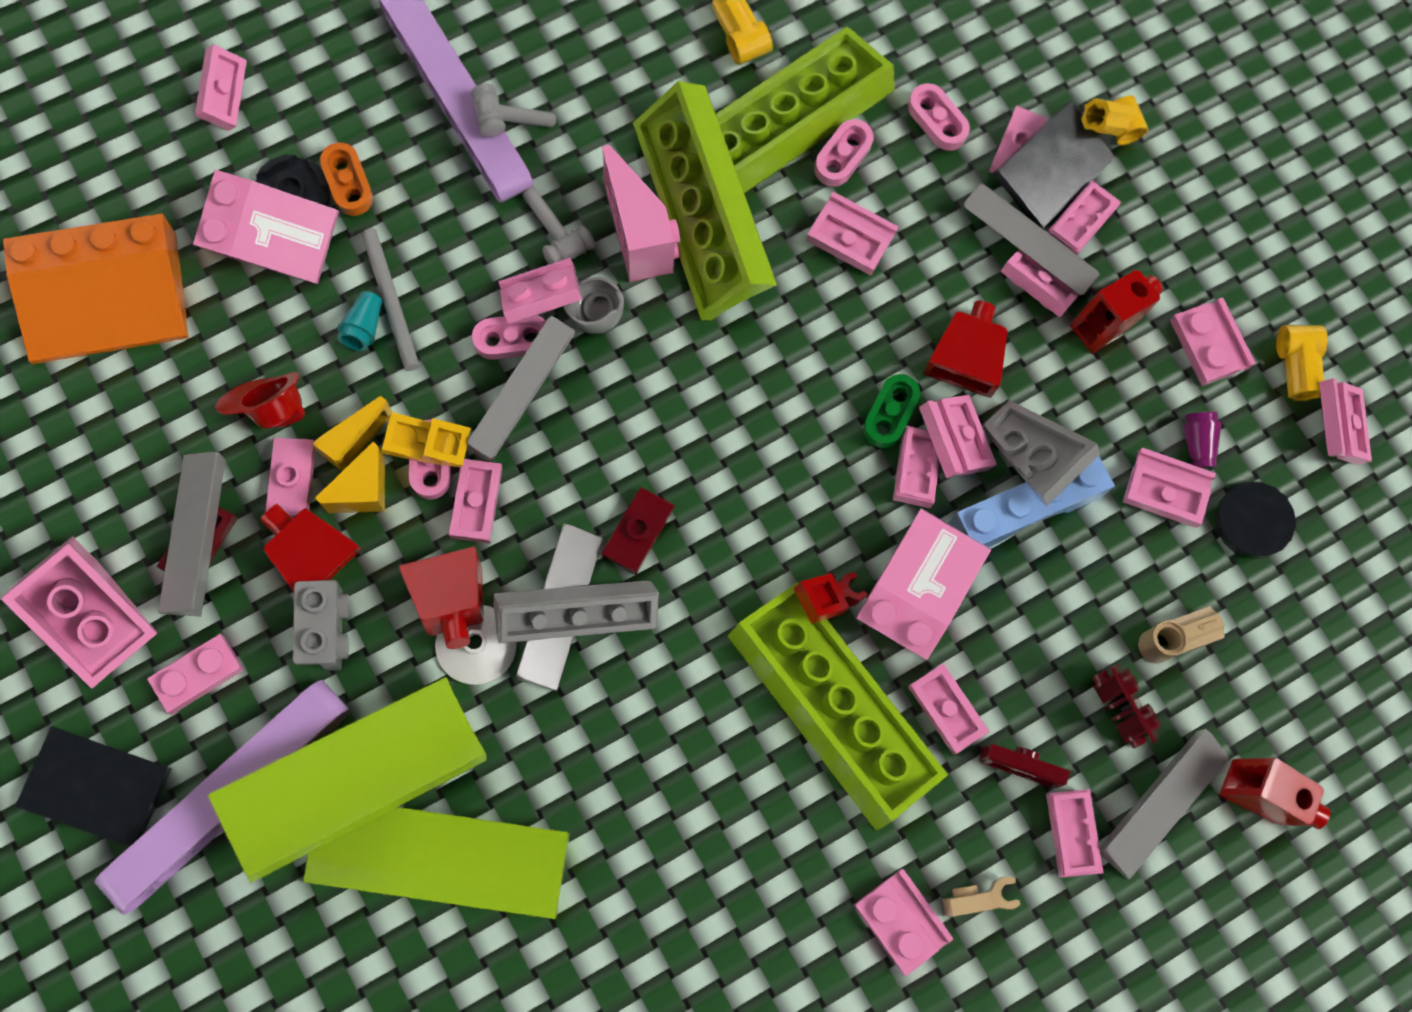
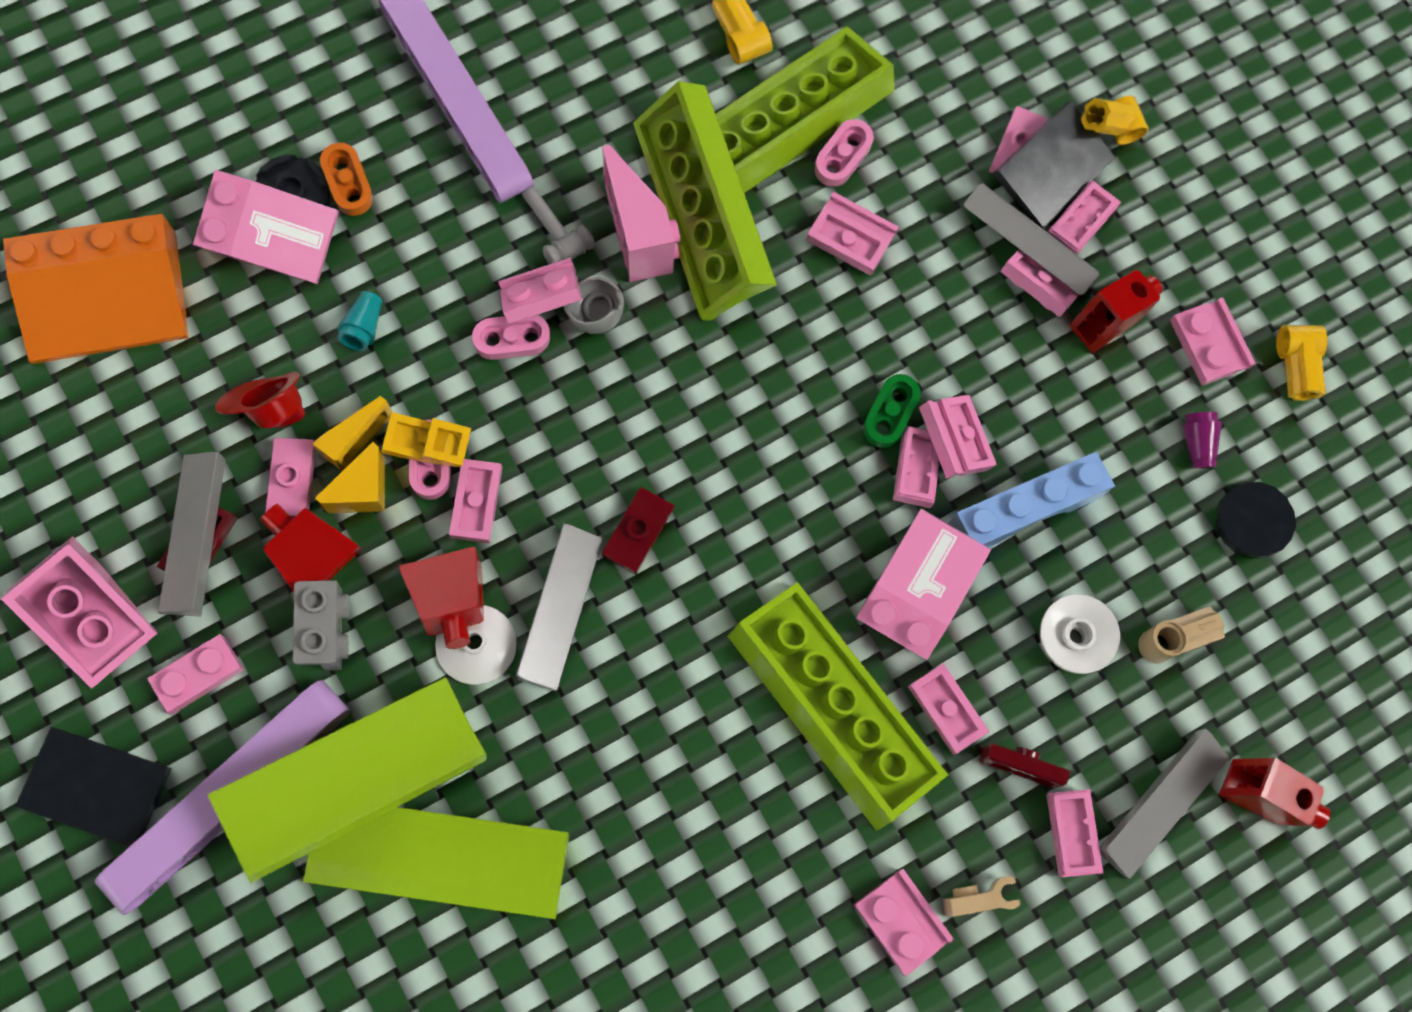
(220, 87): bright pink plate -> none
(390, 299): light grey bar -> none
(492, 114): light grey piece -> none
(520, 389): light grey slope -> none
(575, 611): light grey slope -> none
(826, 598): red plate -> none
(941, 117): bright pink plate -> none
(971, 351): red torso -> none
(1040, 449): light grey wing -> none
(1094, 623): none -> white dish
(1143, 722): dark red hinge -> none
(1169, 487): bright pink plate -> none
(1345, 421): bright pink plate -> none

